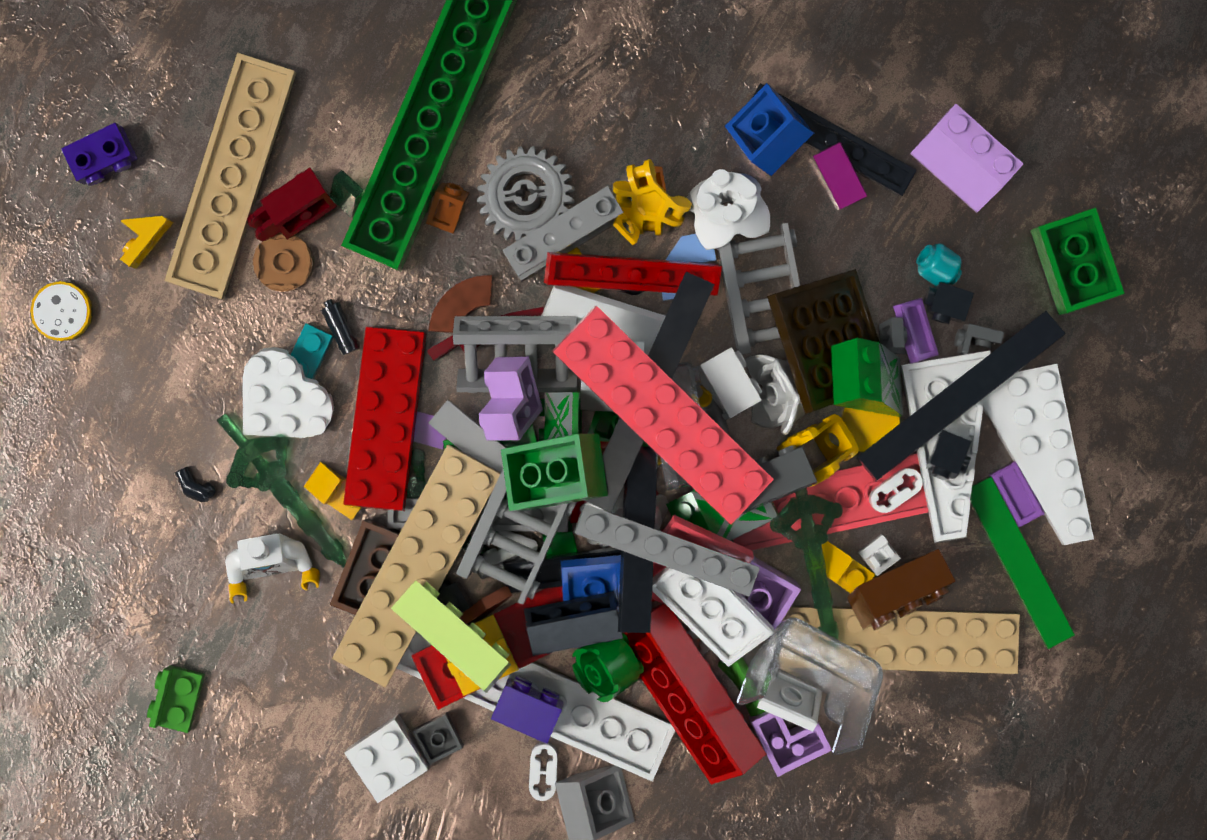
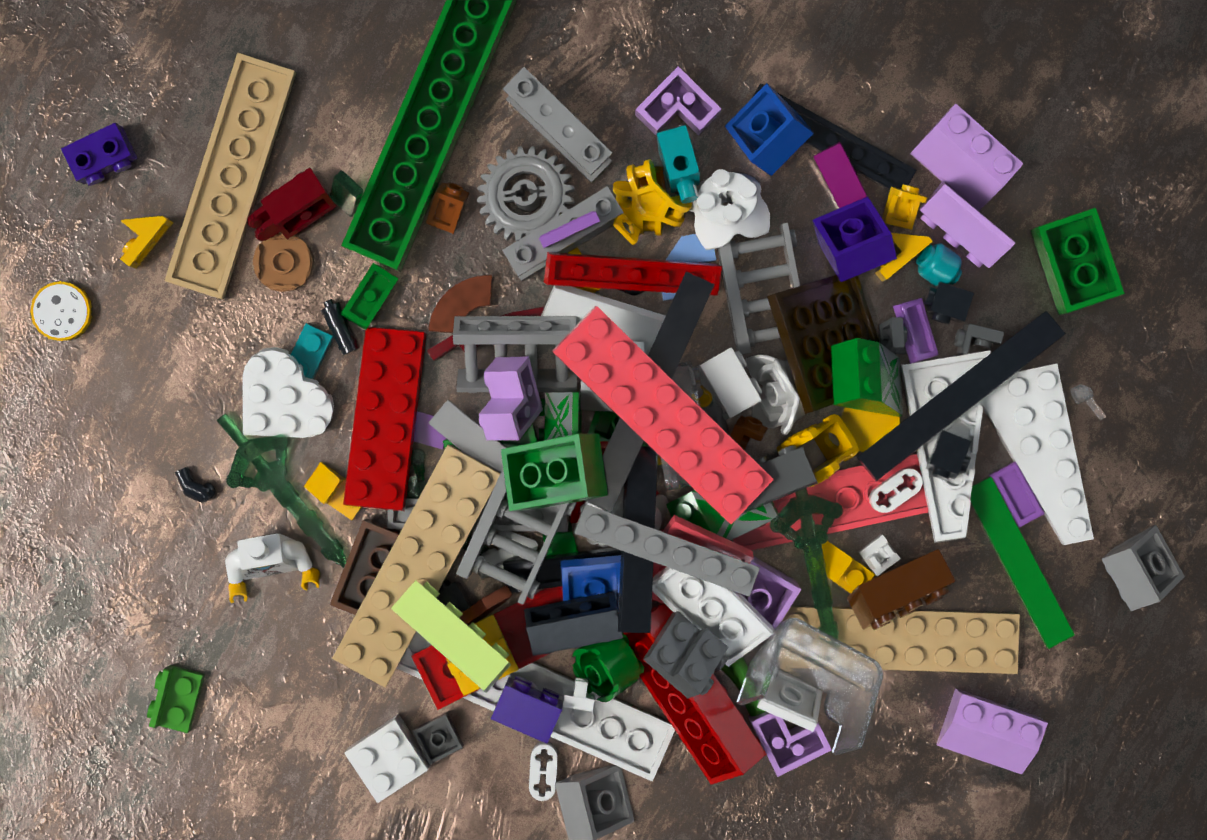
(369, 296): none -> green plate
(558, 125): none -> light grey fence
(569, 229): none -> medium lavender tile
(579, 697): none -> white tile
(679, 97): none -> lavender brick
(679, 162): none -> teal torso
(686, 655): none -> dark grey plate
(748, 428): none -> dark orange bracket
(854, 239): none -> dark purple brick
(902, 206): none -> yellow bracket
(906, 247): none -> yellow slope
(965, 226): none -> lavender slope
(991, 732): none -> lavender slope
(1084, 393): none -> clear hand
(1143, 568): none -> light grey slope

